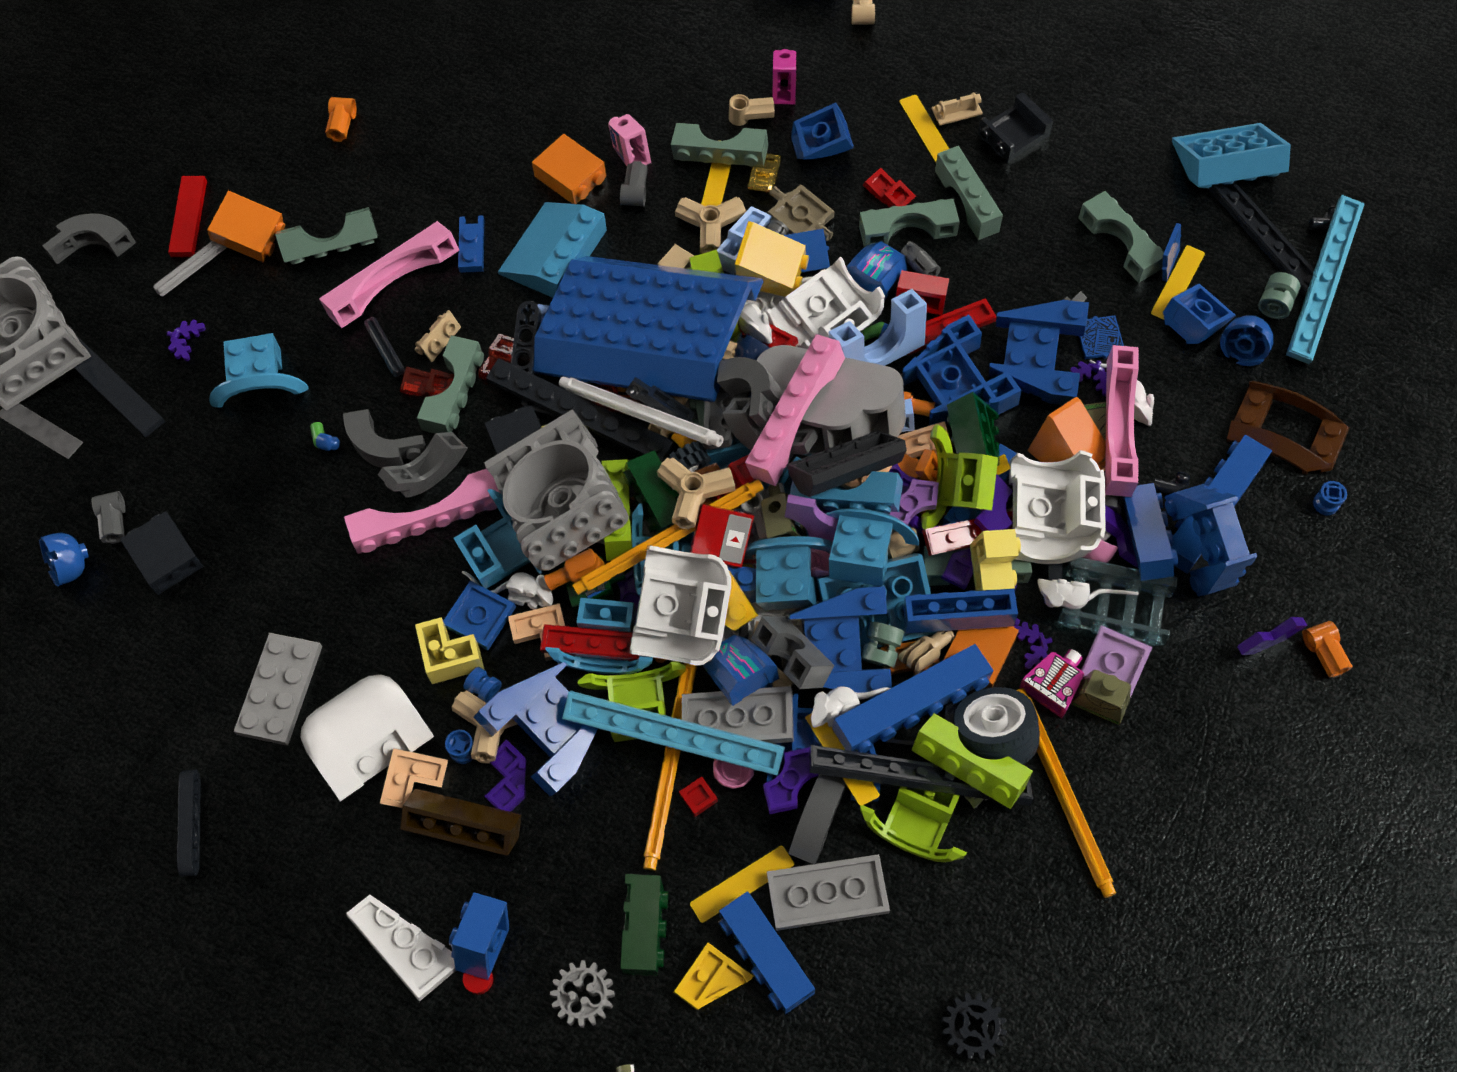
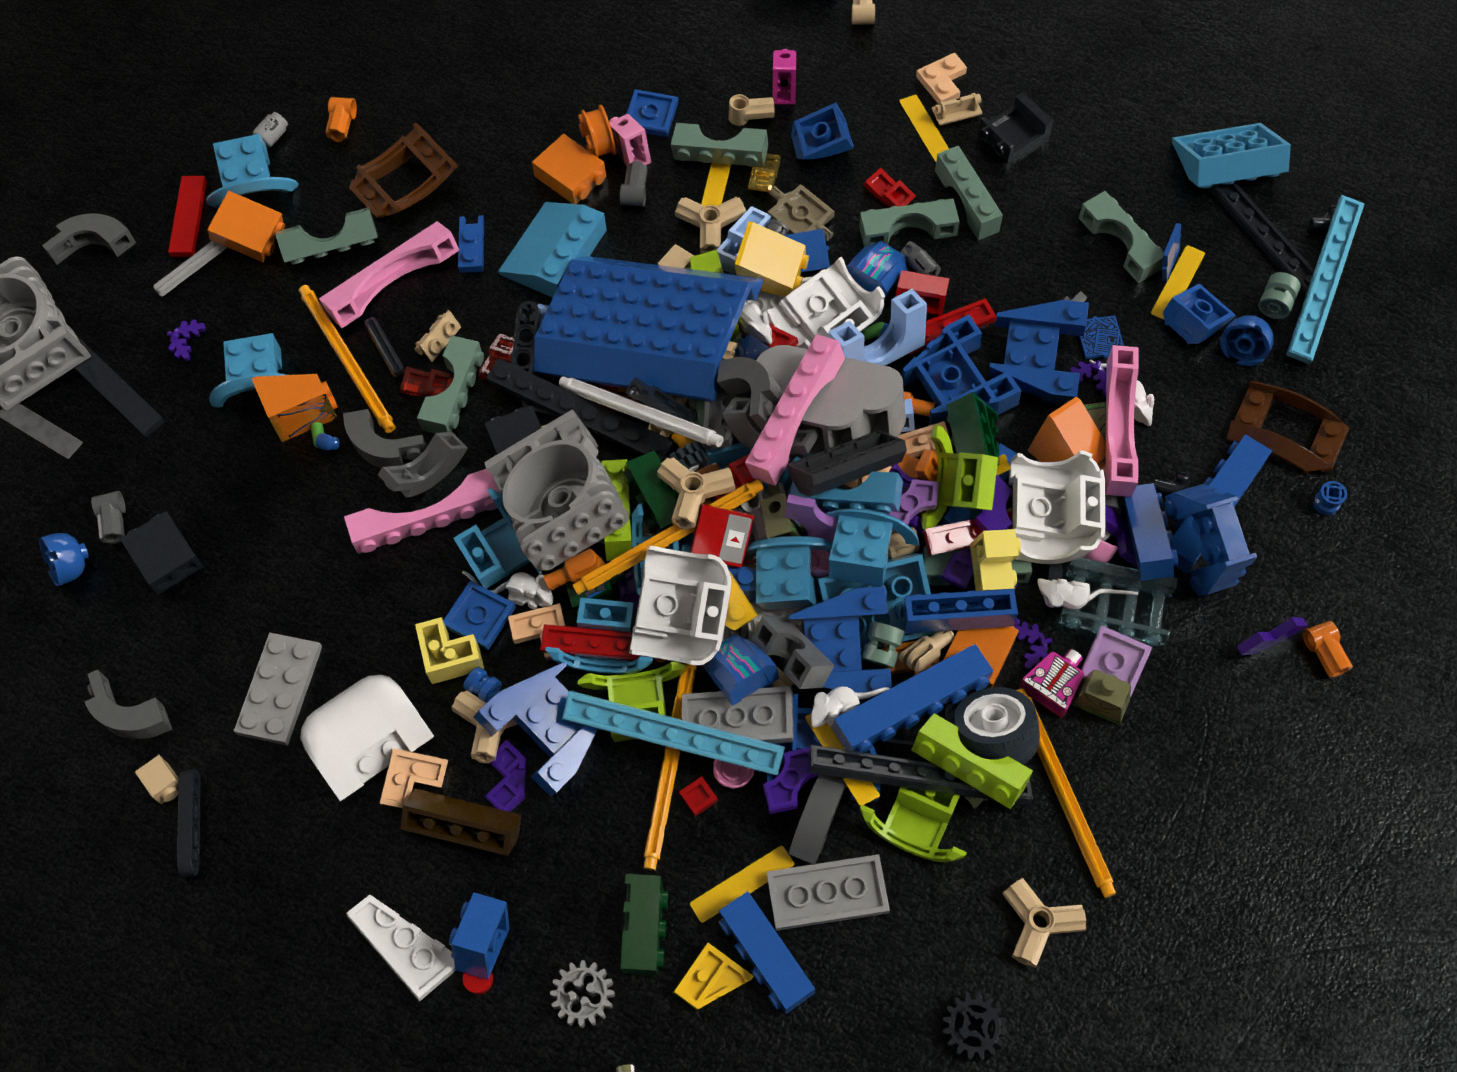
(133, 722): none -> dark grey arch
(159, 779): none -> tan brick
(245, 169): none -> dark azure piece
(271, 128): none -> light grey piece
(295, 402): none -> orange slope
(358, 377): none -> light orange piece
(417, 143): none -> reddish brown wedge
(458, 741): blue wheel -> none
(597, 131): none -> orange wheel
(653, 111): none -> blue tile
(938, 76): none -> light nougat plate
(1033, 938): none -> tan piece

